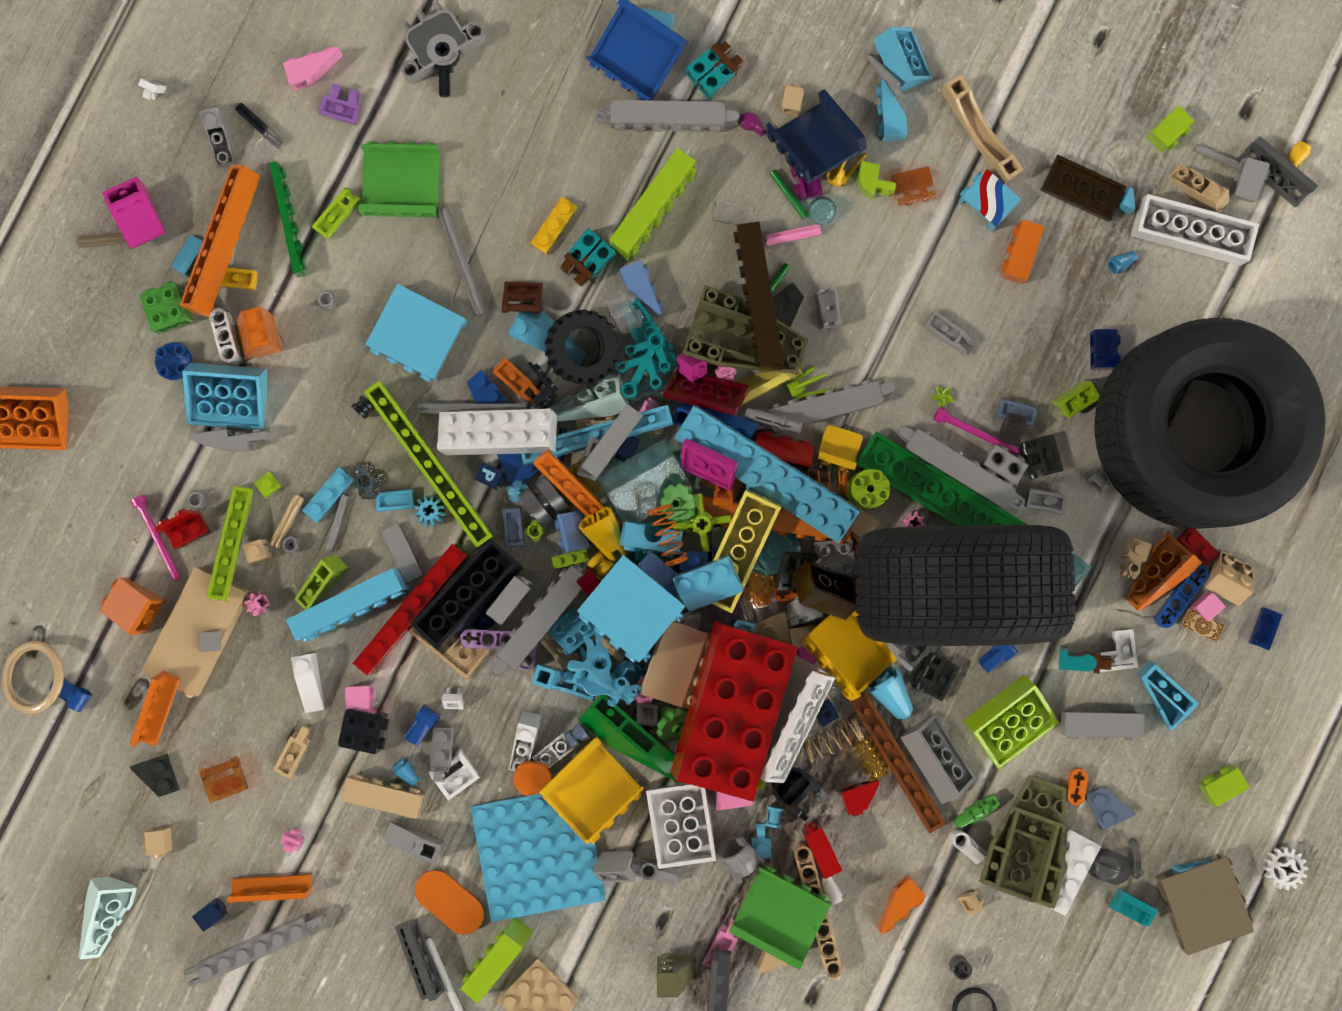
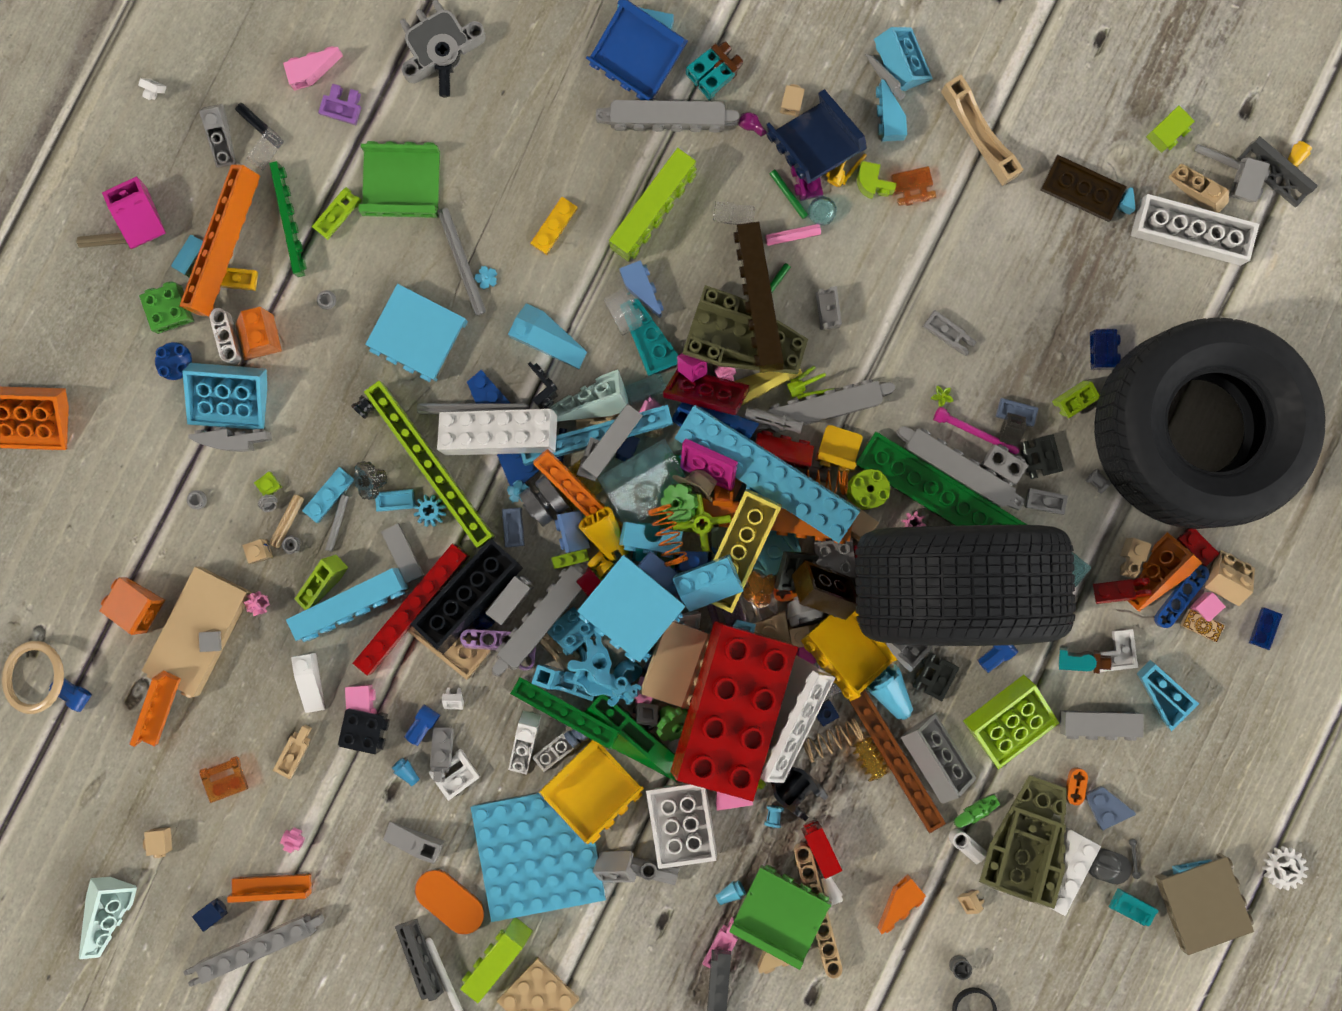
(140, 504): dark pink piece -> none
(157, 775): pearl dark grey wing -> none
(183, 528): red bracket -> none
(230, 544): lime plate -> none
(267, 503): none -> light grey plate
(383, 796): tan brick -> none
(486, 277): none -> medium azure plant
(490, 476): dark blue brick -> none
(515, 380): orange hinge -> none
(522, 293): copper plate -> none
(530, 530): lime plate -> none
(531, 777): orange tile -> none
(565, 713): none -> green plate
(588, 257): teal hips -> none
(607, 342): black tyre -> none
(618, 654): tan axle -> none
(644, 362): teal plant -> none
(674, 974): olive wedge -> none
(700, 482): none -> dark tan piece
(732, 892): none -> medium azure cone
(738, 857): light grey helmet -> none
(761, 843): medium azure plate -> none
(787, 304): pearl dark grey wing -> none
(858, 796): red slope -> none
(989, 198): panel -> none
(1021, 251): orange brick -> none
(1120, 590): none -> red hinge
(1121, 262): dark azure cone -> none
(1223, 785): lime brick -> none

